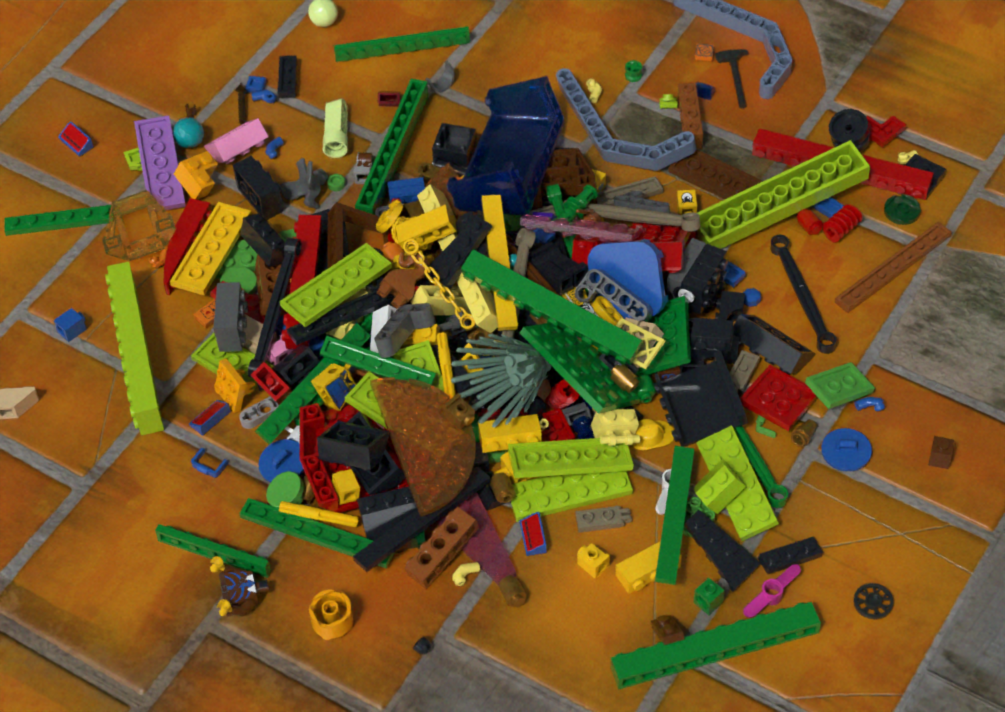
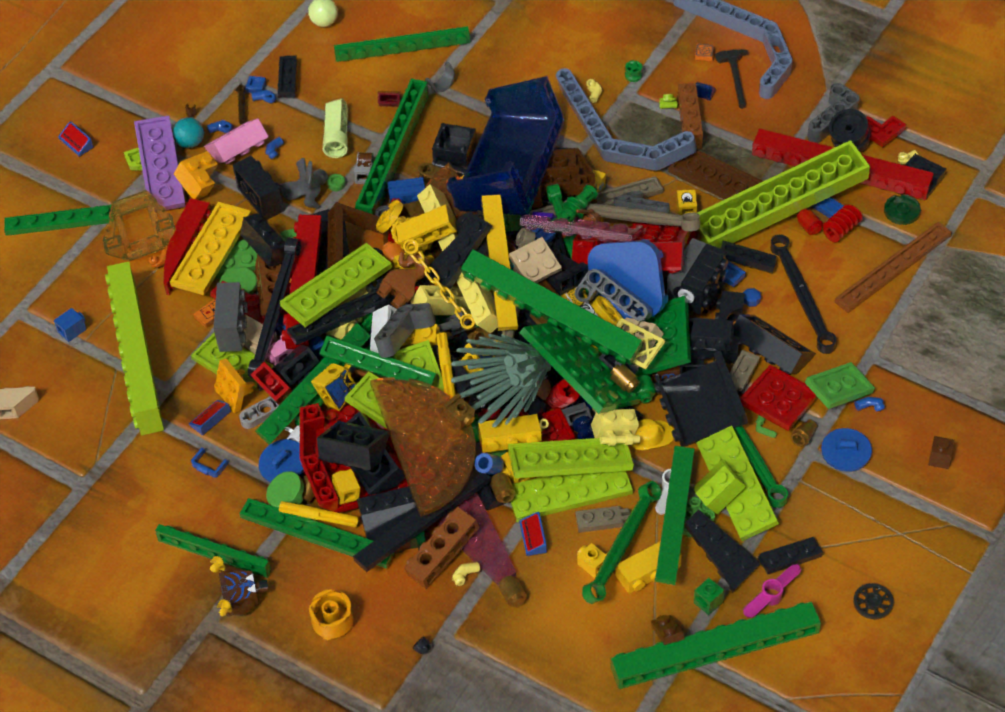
(221, 125): none -> blue arm
(488, 464): none -> blue brick
(535, 261): none -> tan plate
(621, 543): none -> green piece
(749, 257): none -> black plate
(840, 99): none -> dark grey beam

